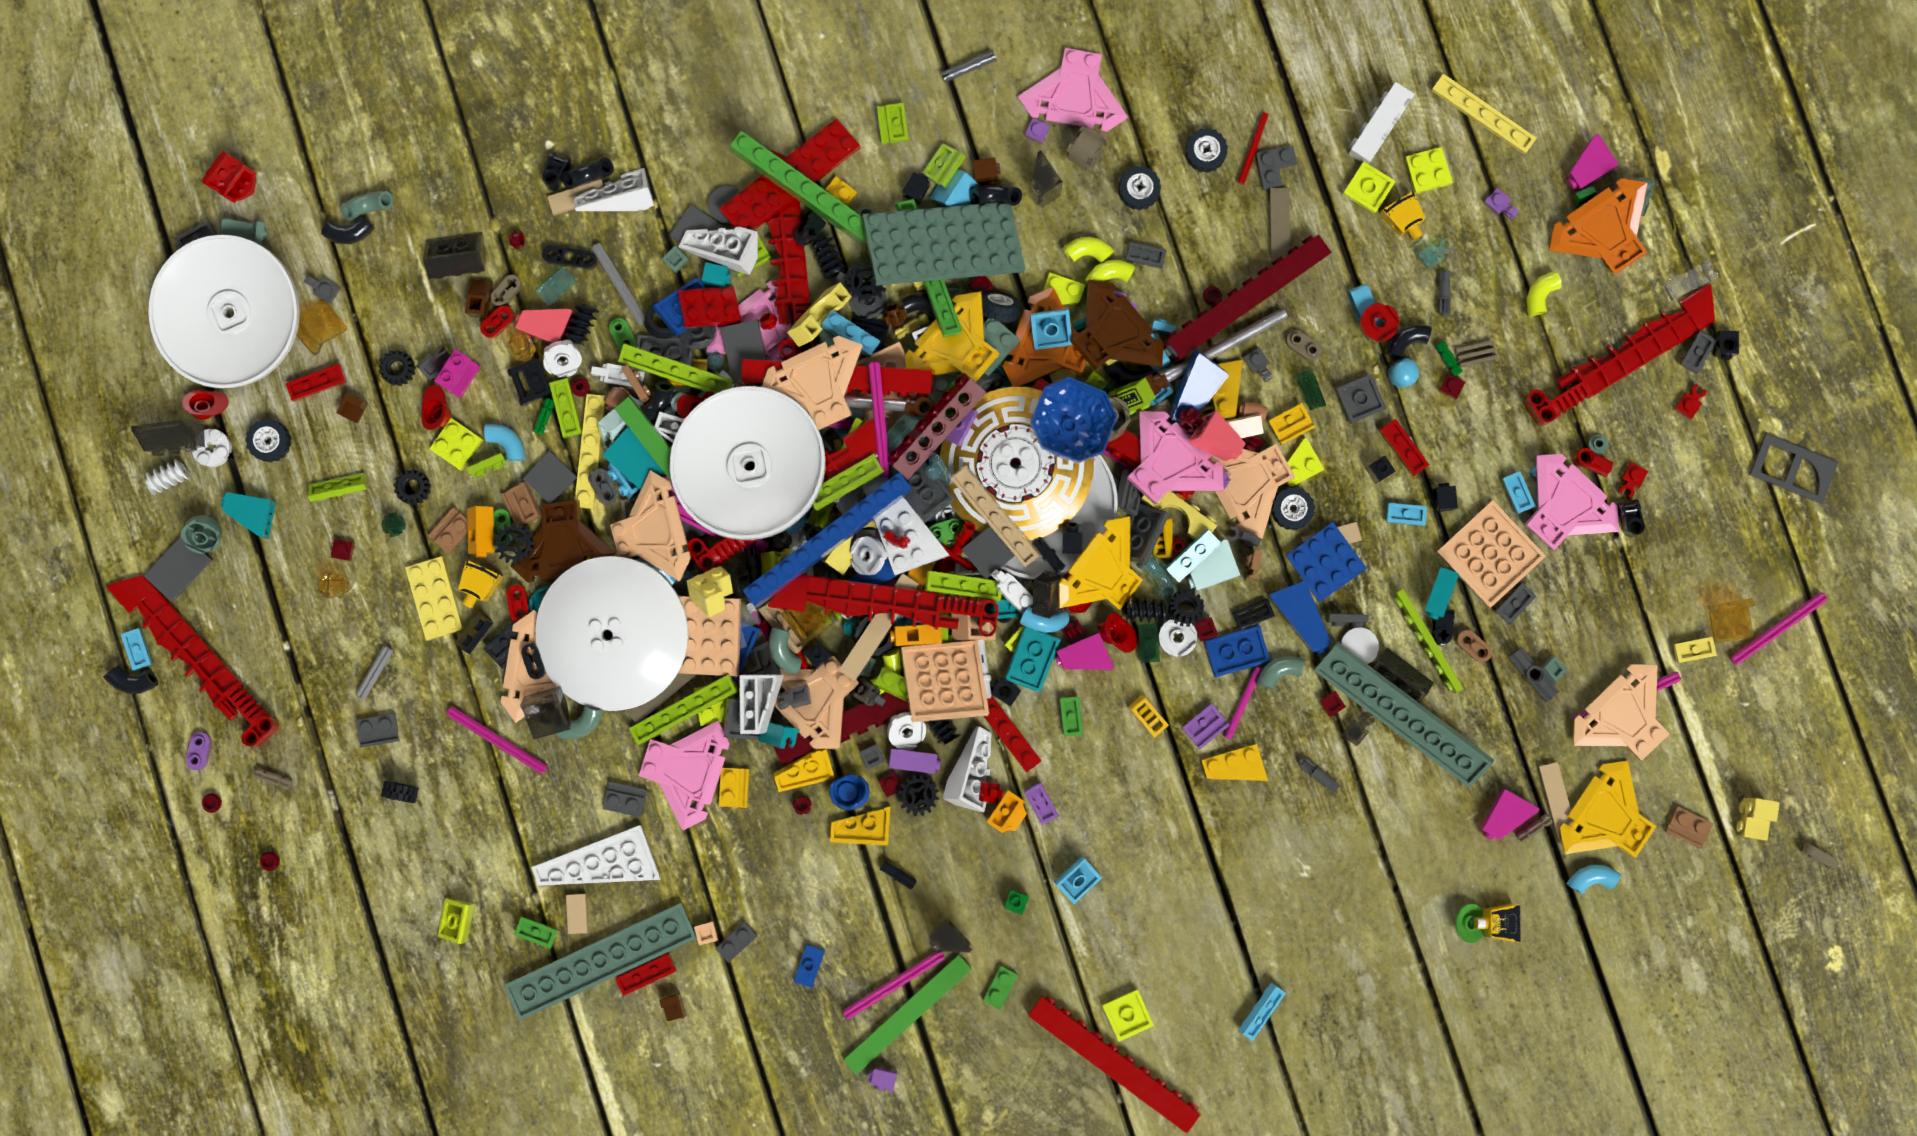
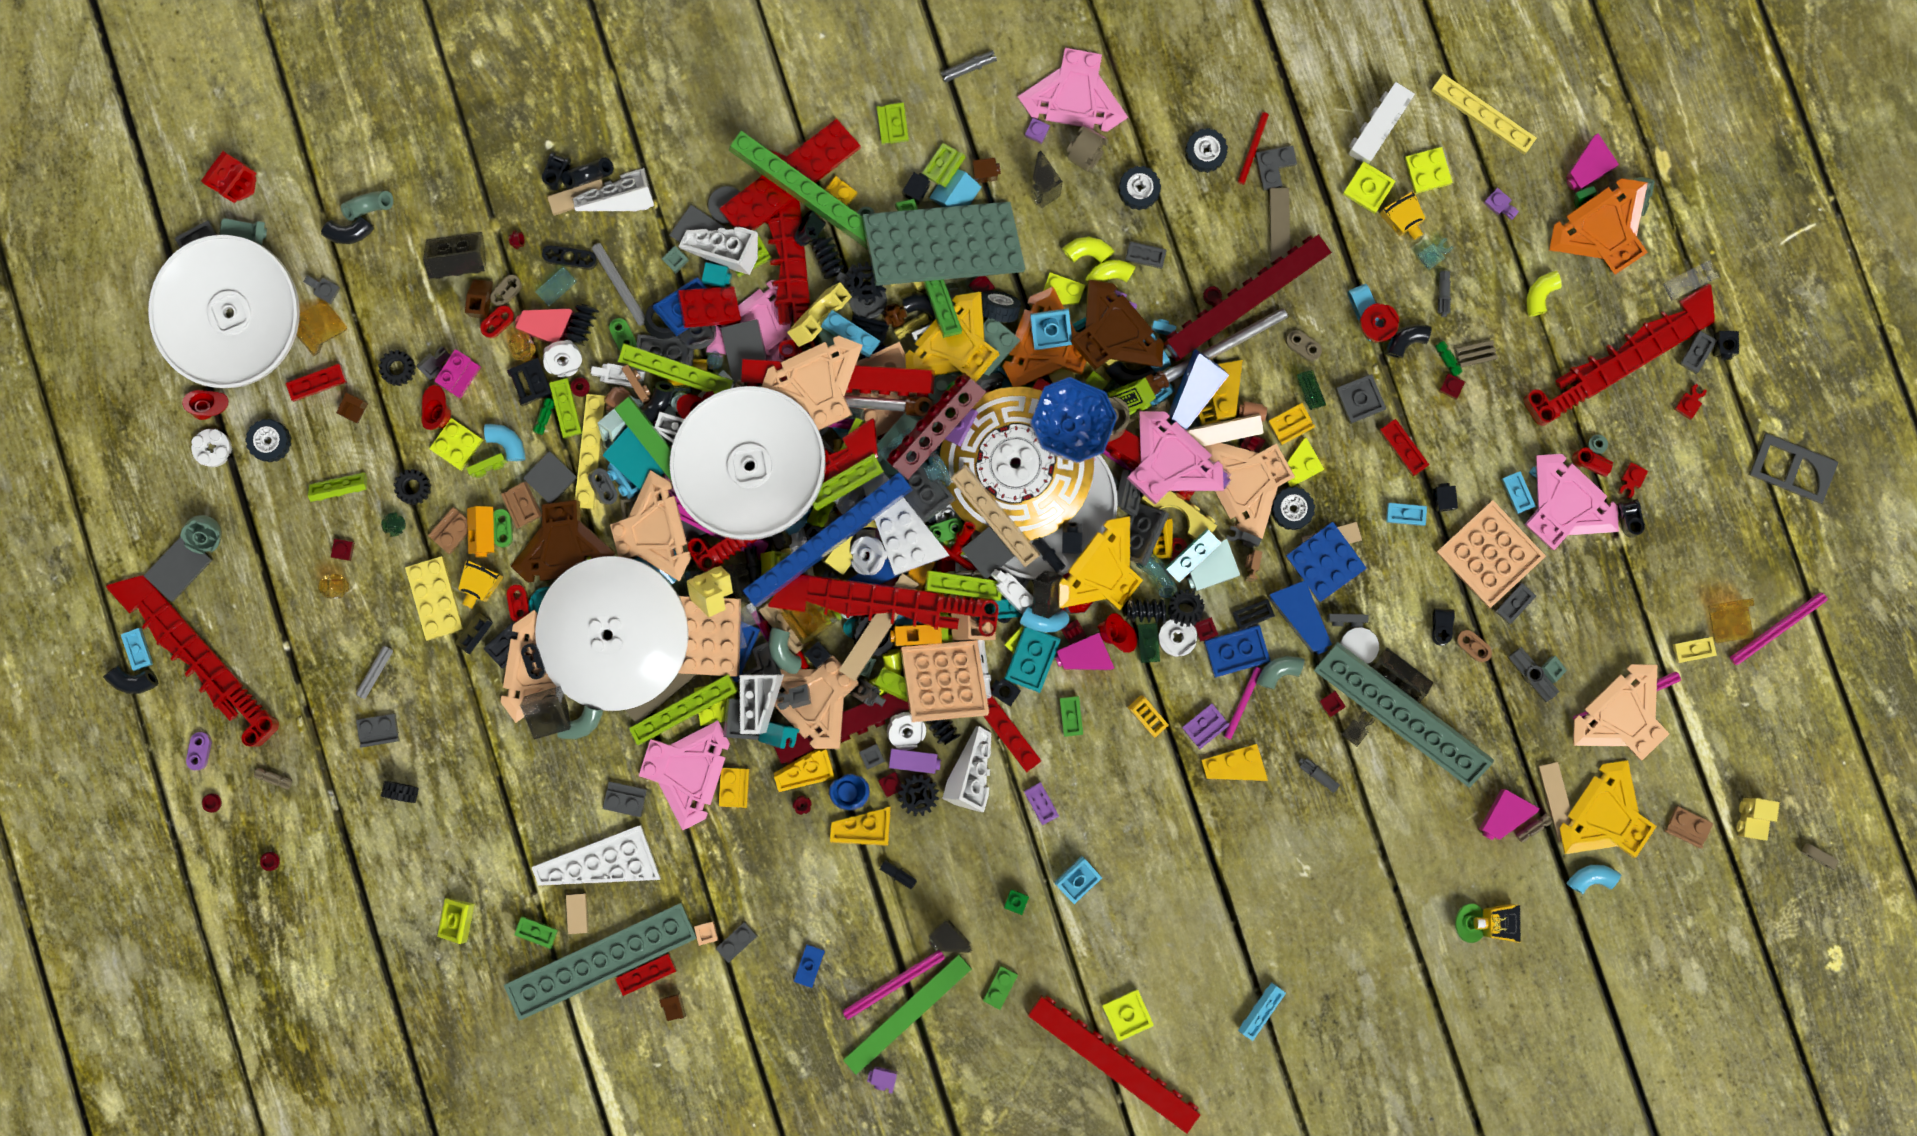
(166, 477): white piece -> none
(170, 437): clear smoke slope -> none
(250, 511): teal slope -> none
(497, 740): dark pink axle -> none
(504, 547): black gear -> none
(768, 321): red plate -> none
(879, 418): dark pink axle -> none
(895, 540): red arm -> none
(990, 792): red tile -> none
(995, 194): black cylinder -> none
(1008, 813): light orange slope -> none
(1190, 420): dark red gear -> none
(1217, 438): coral slope -> none
(1257, 362): dark grey plate -> none
(1380, 469): black brick -> none
(1403, 372): medium azure hair -> none
(1431, 648): lime plate -> none
(1441, 593): teal slope -> none

